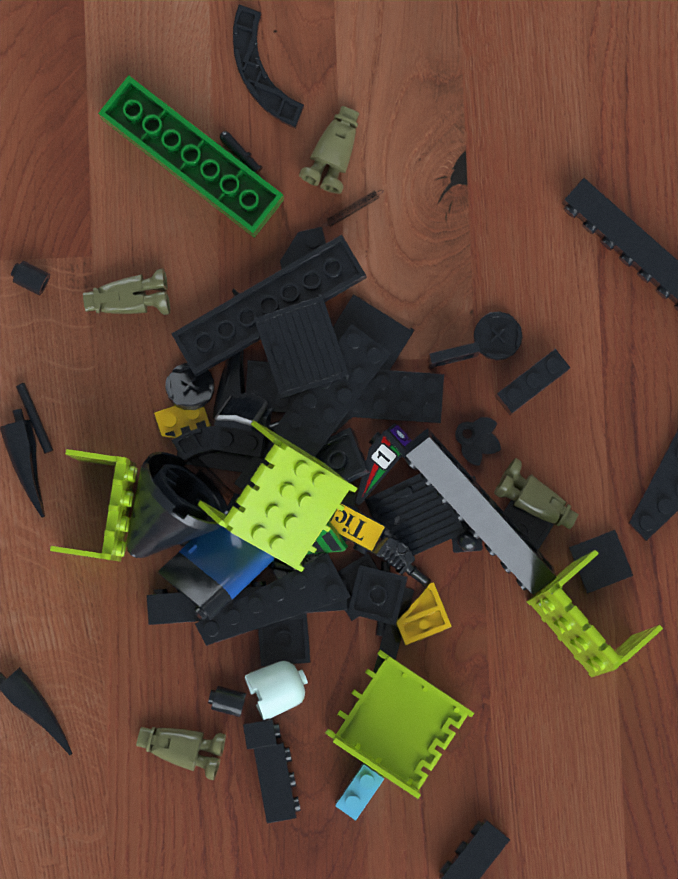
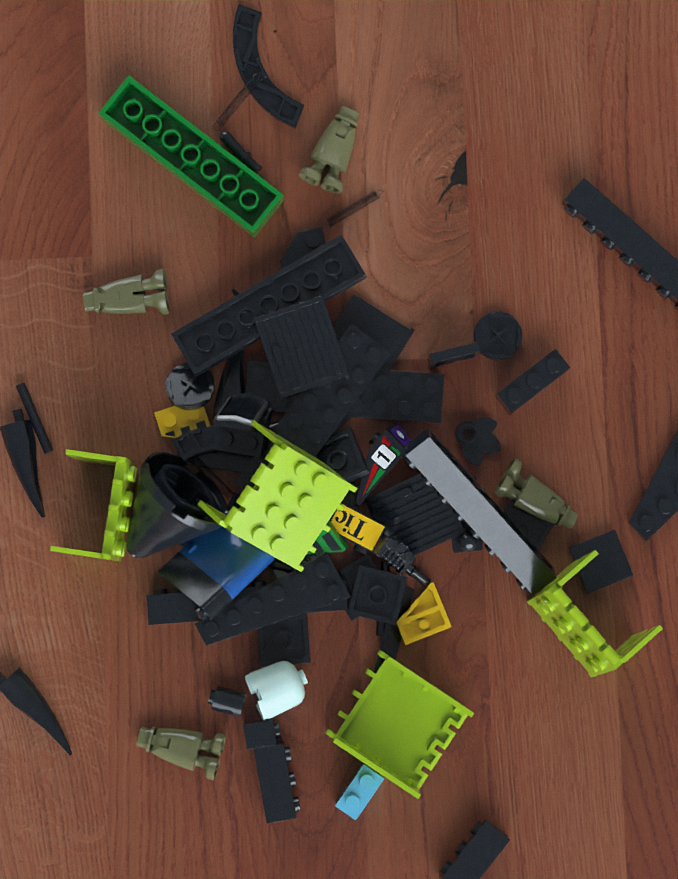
(30, 277): black brick -> none
(247, 85): none -> black piece

